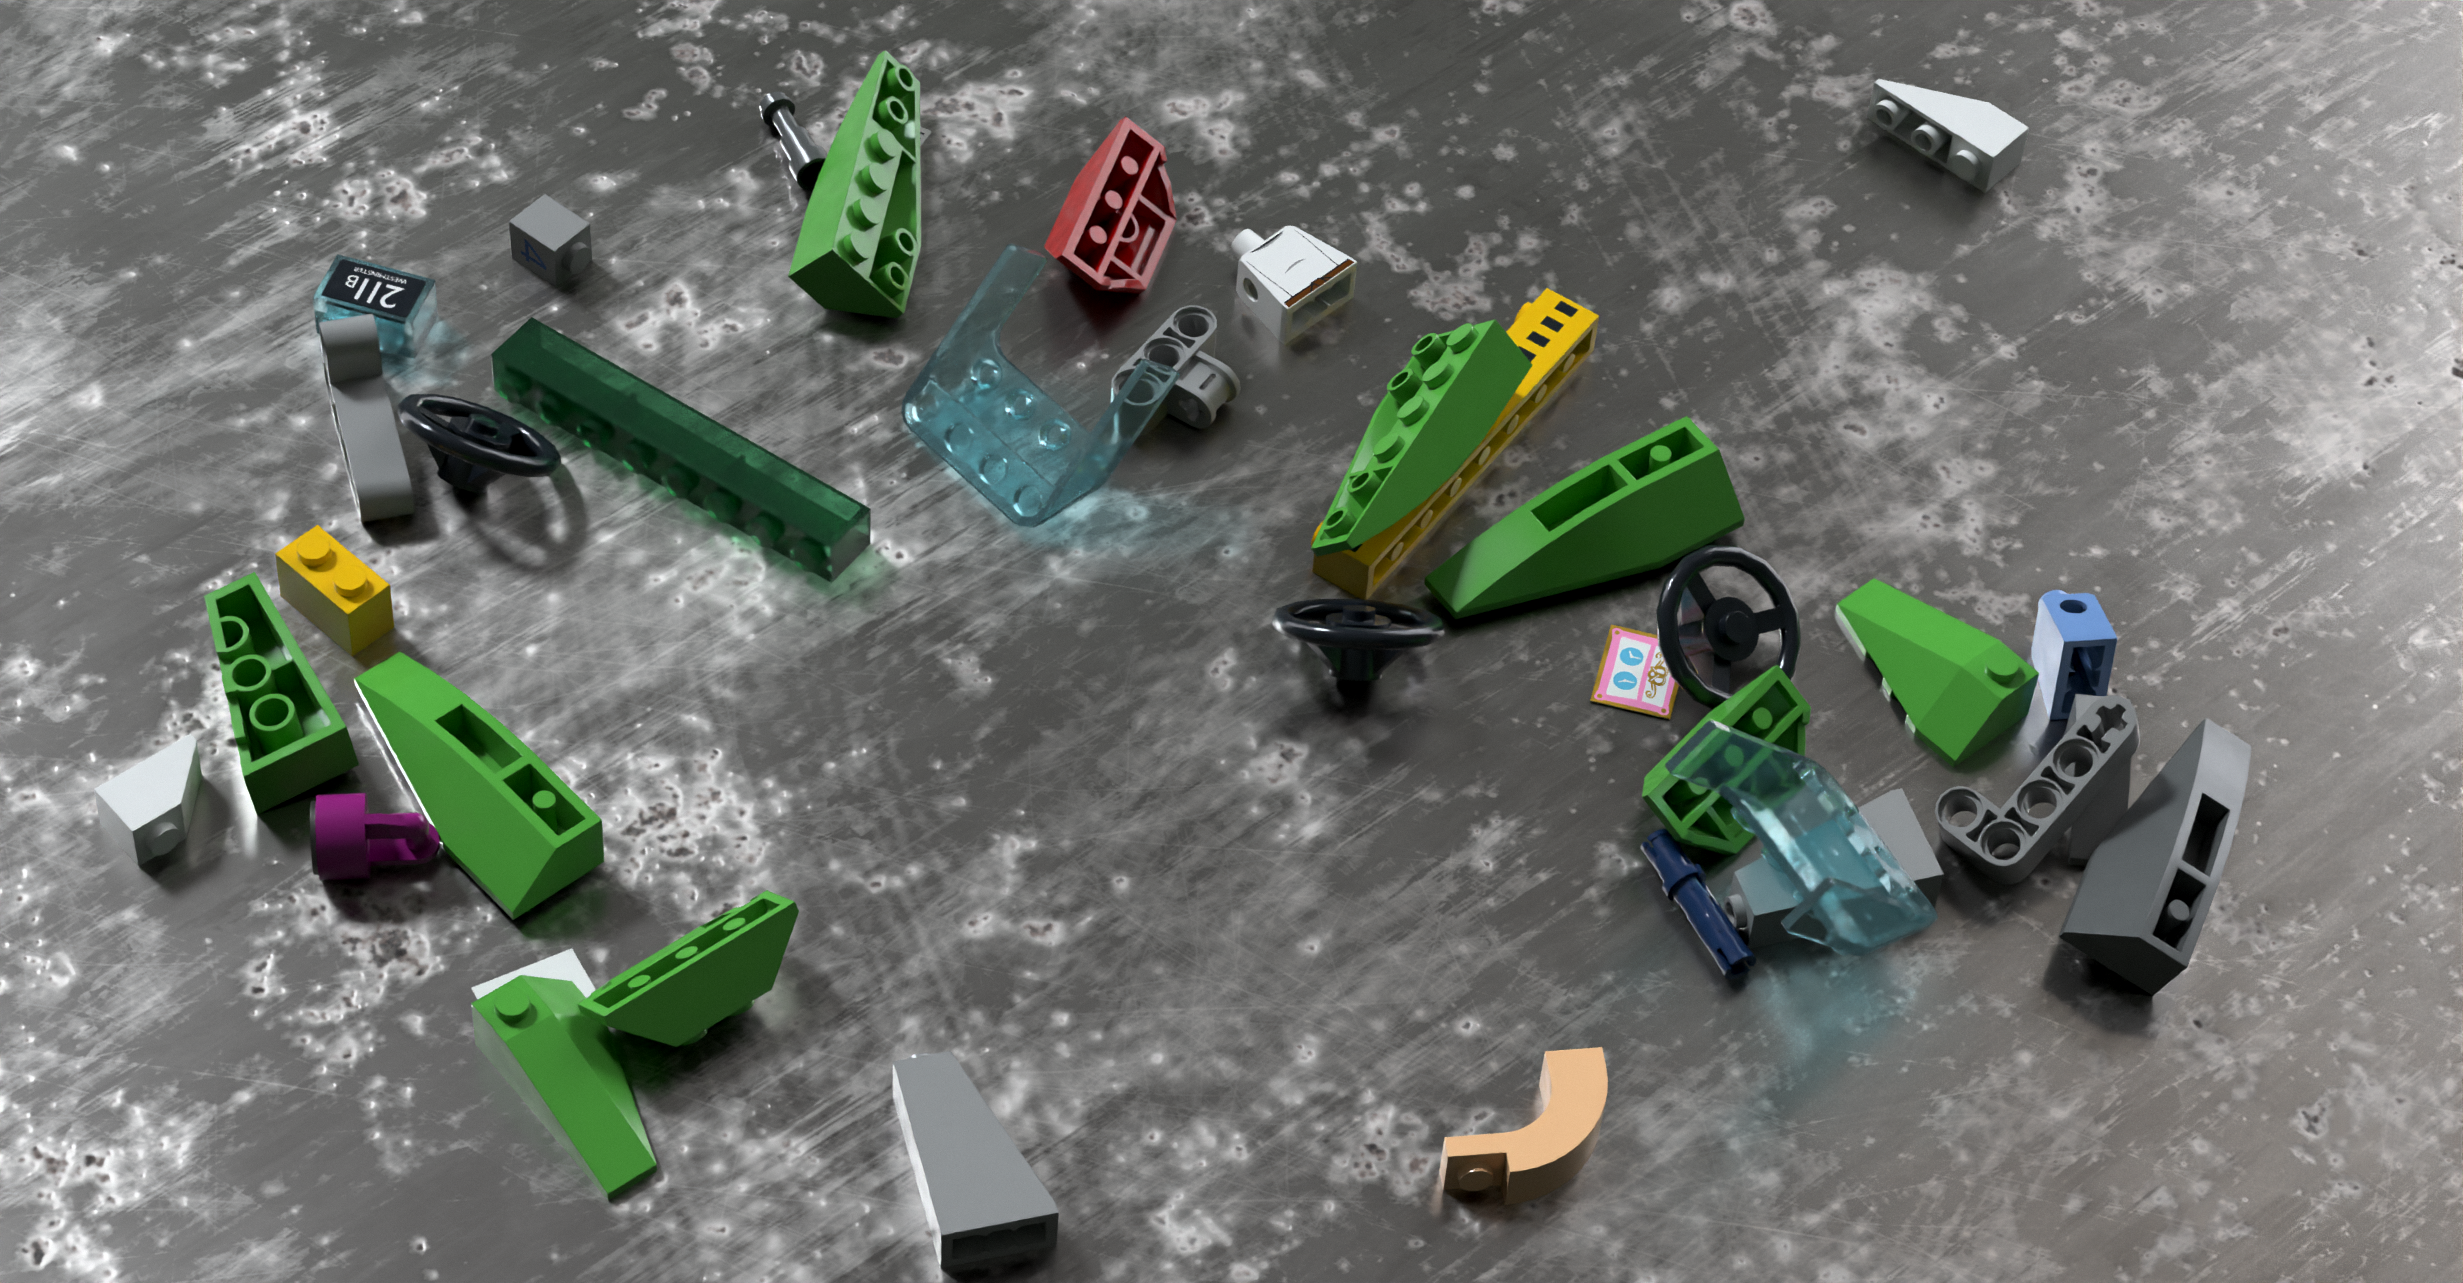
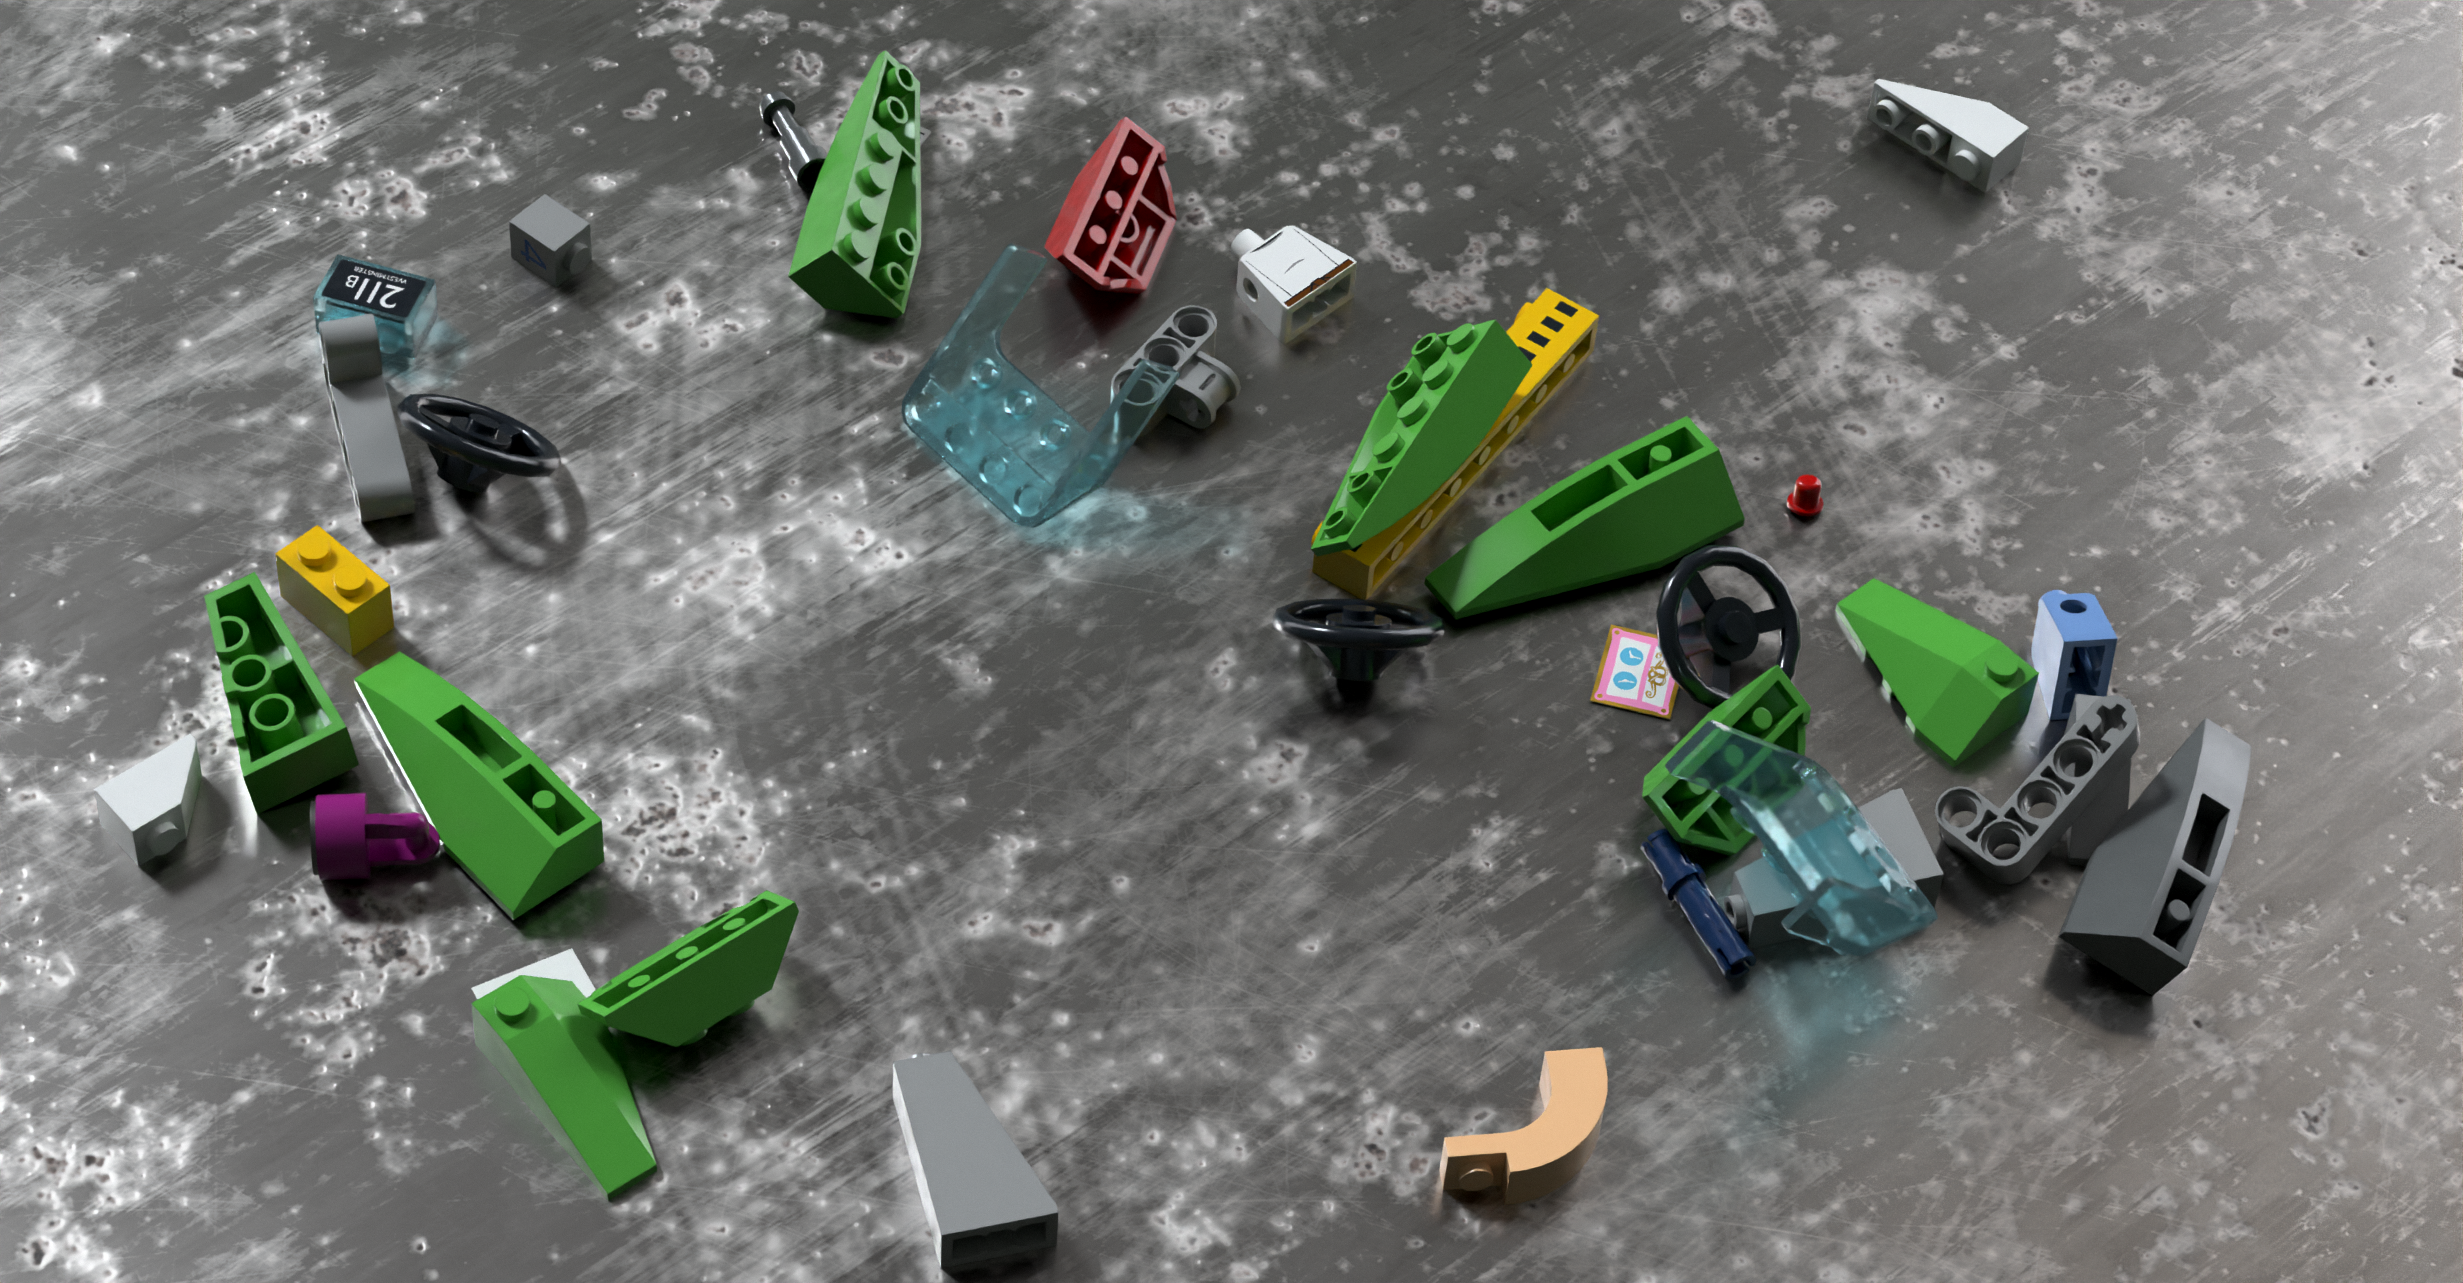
(681, 450): clear green brick -> none
(1806, 496): none -> red piece

